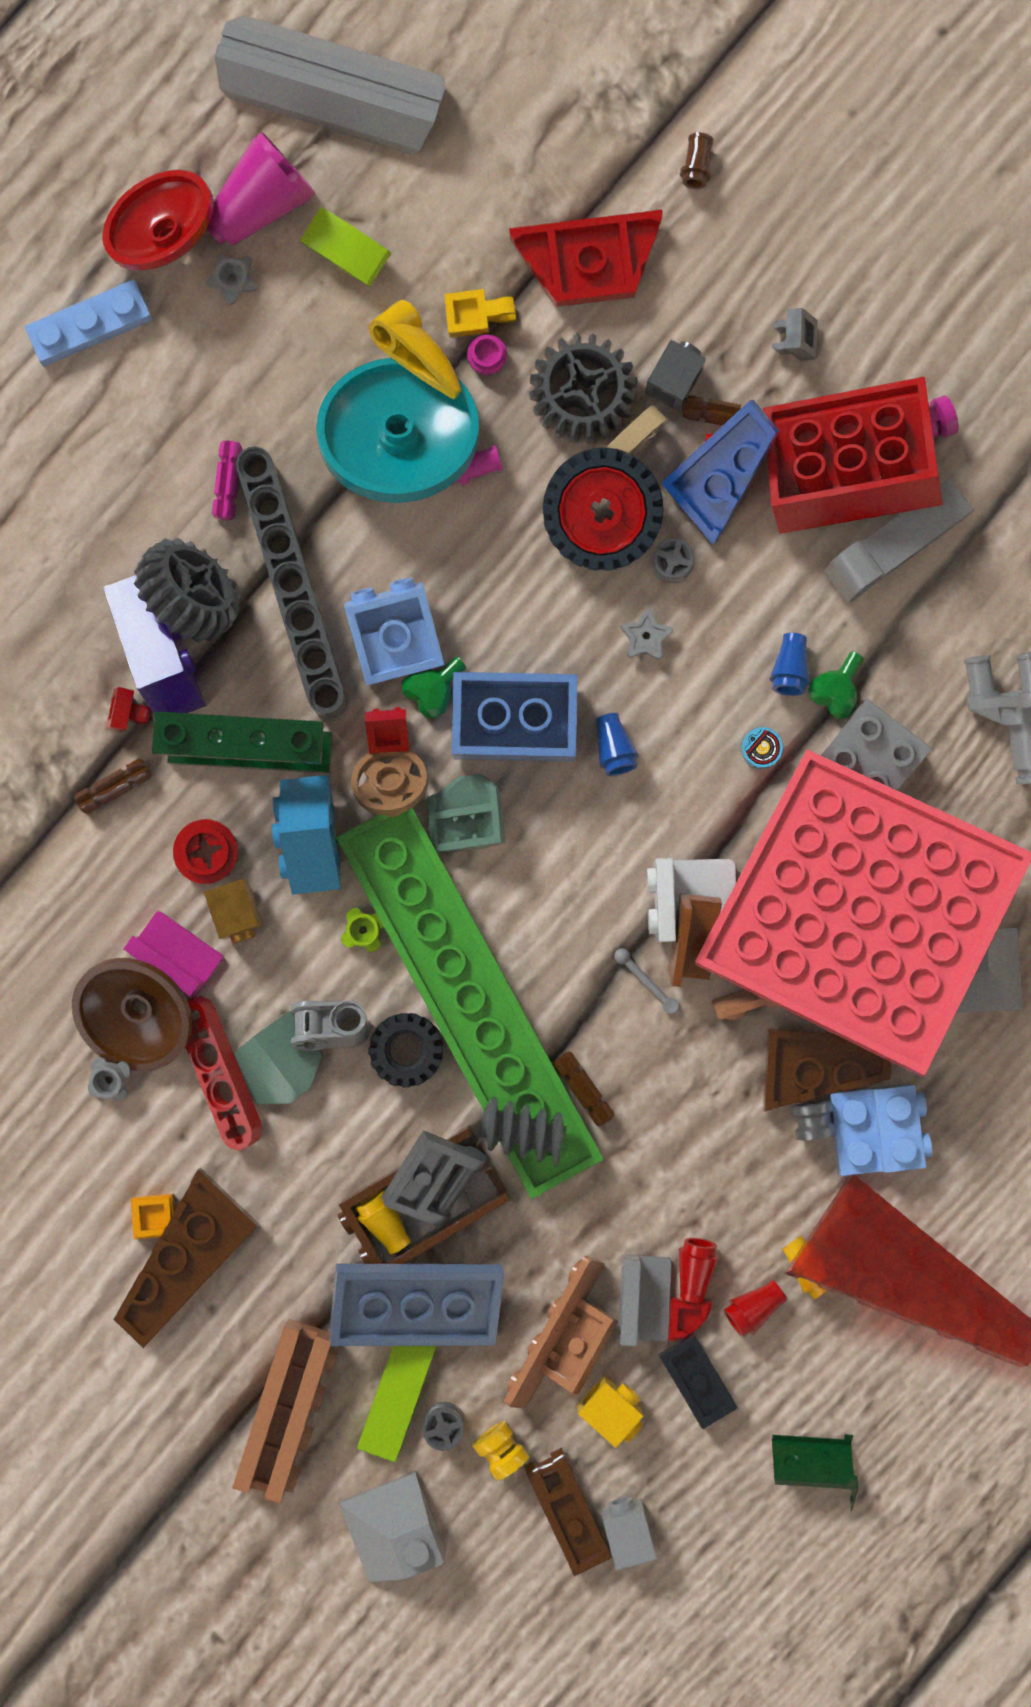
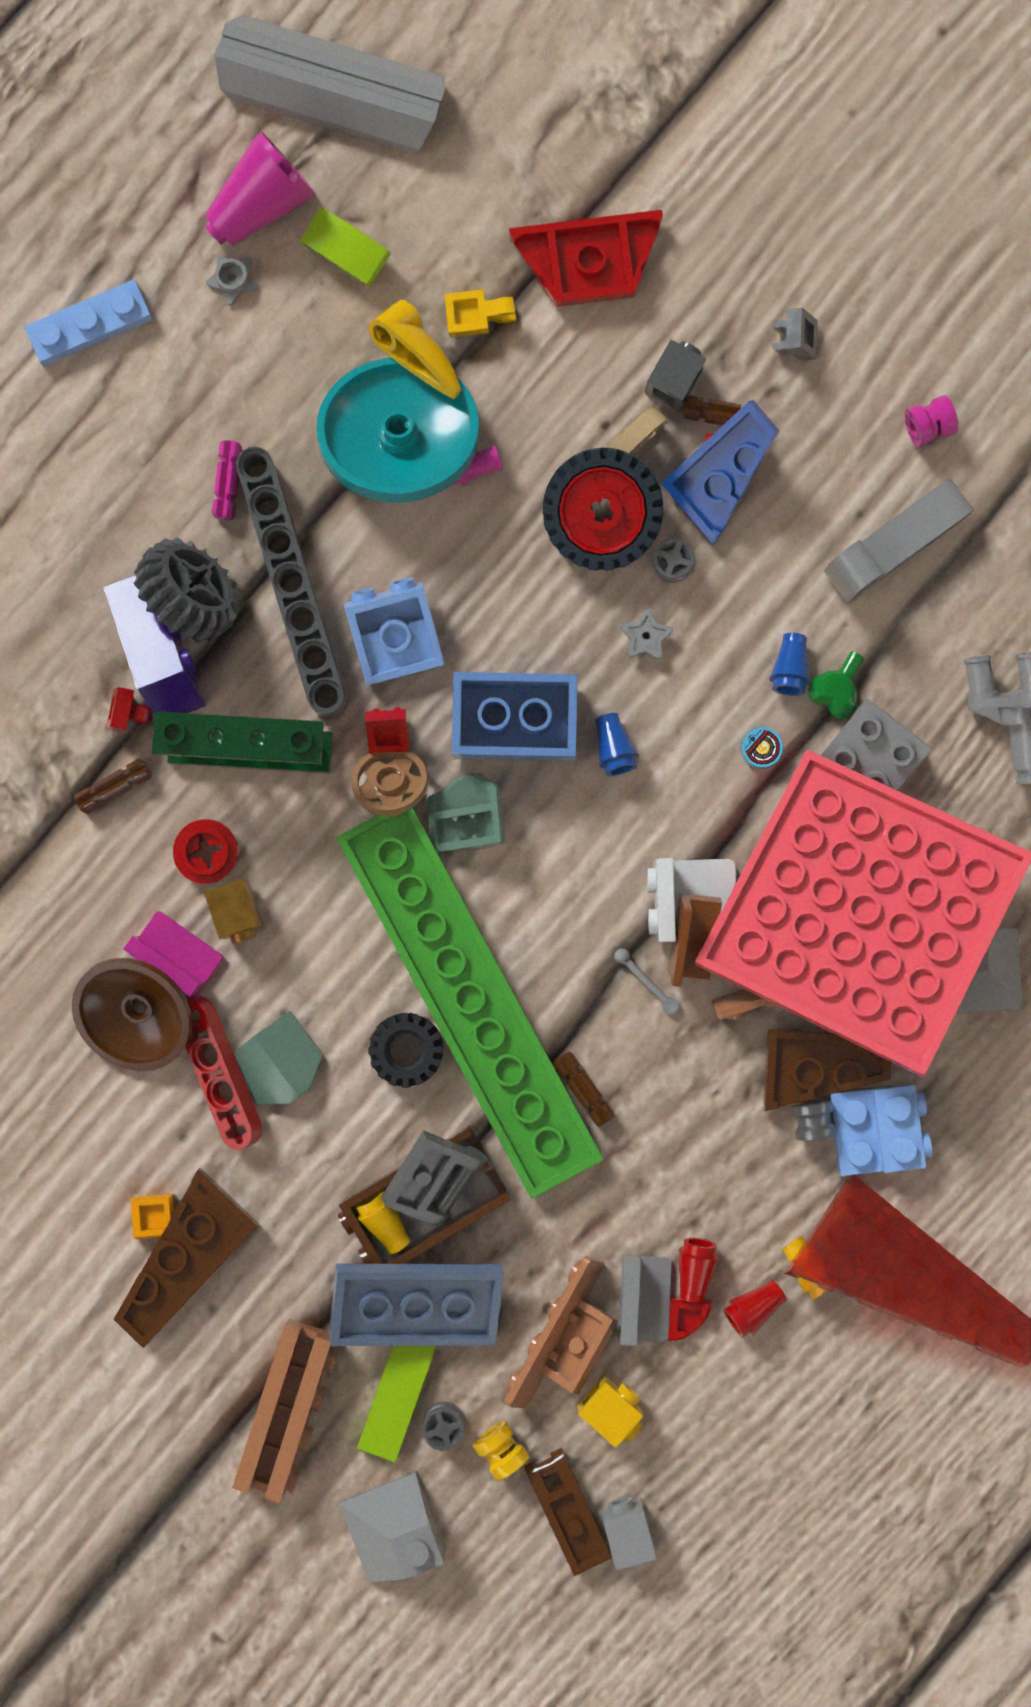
(98, 1084): light grey plate -> none
(158, 220): red dish -> none
(307, 835): dark azure brick -> none
(319, 1025): light grey piece -> none
(353, 937): lime plate -> none
(432, 688): green rock -> none
(487, 354): dark pink plate -> none
(522, 1130): dark grey piece -> none
(571, 358): dark grey gear -> none
(696, 171): reddish brown pin -> none
(698, 1381): black plate -> none
(814, 1463): dark green piece -> none
(853, 456): red slope -> none

